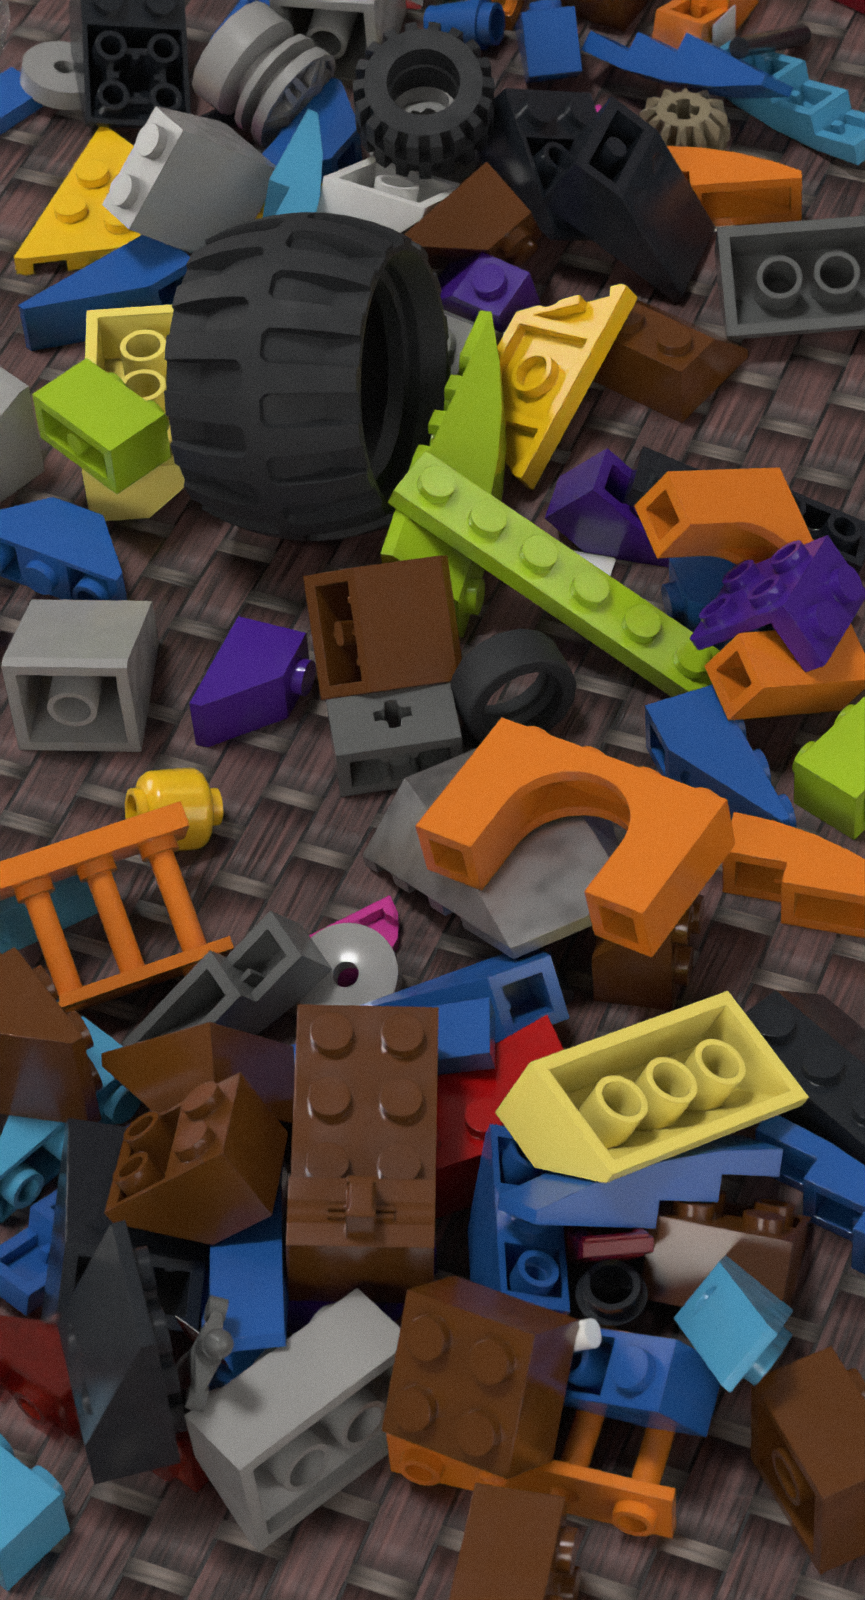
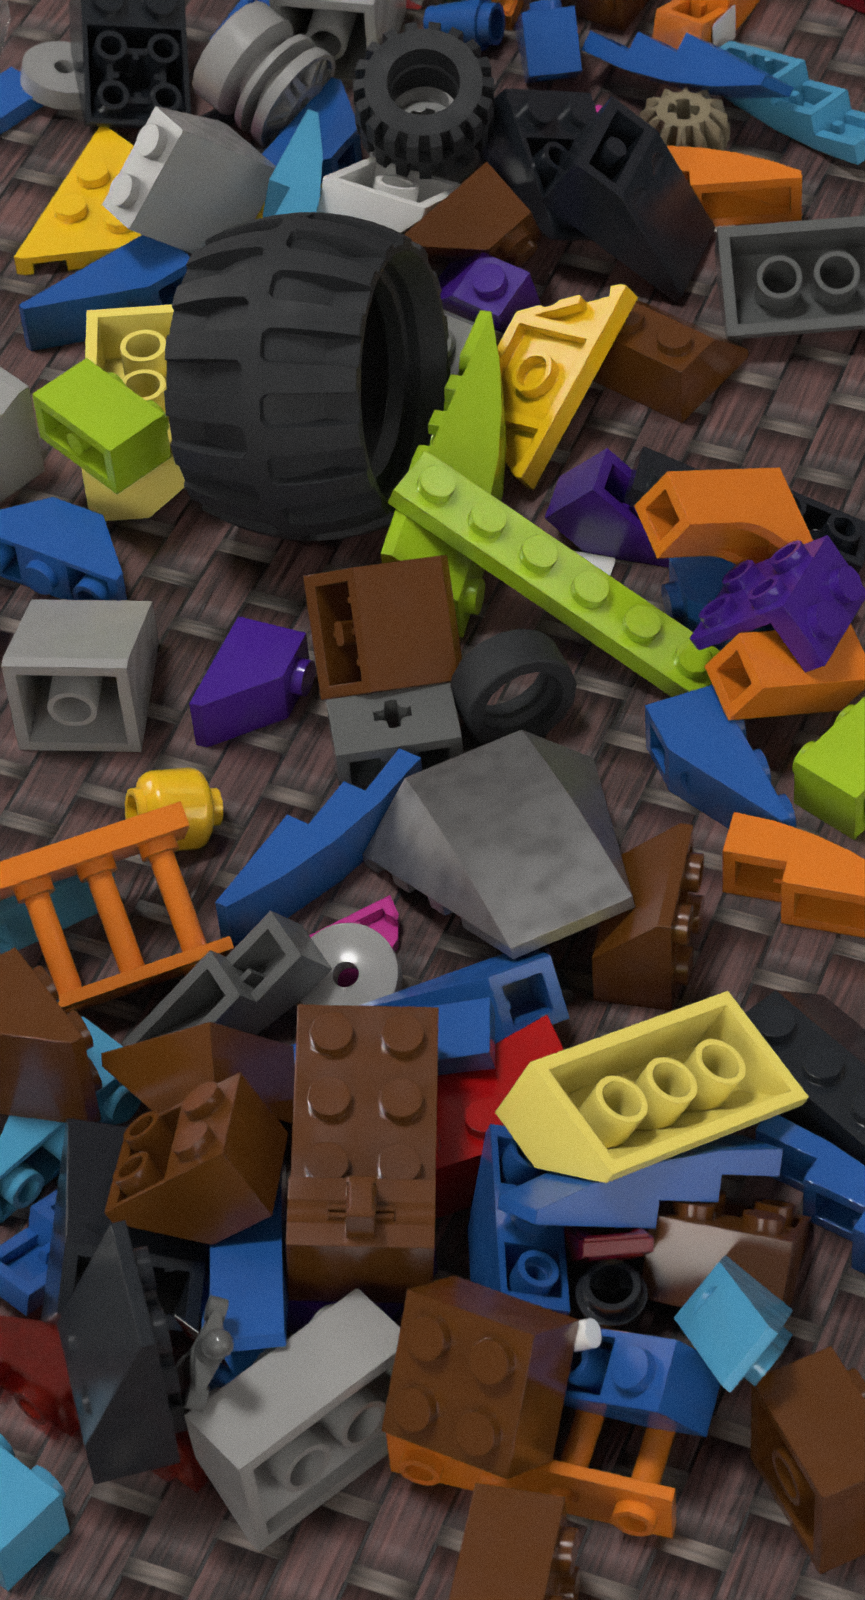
(309, 859): none -> blue slope
(531, 778): orange arch -> none
(769, 41): black bar -> none

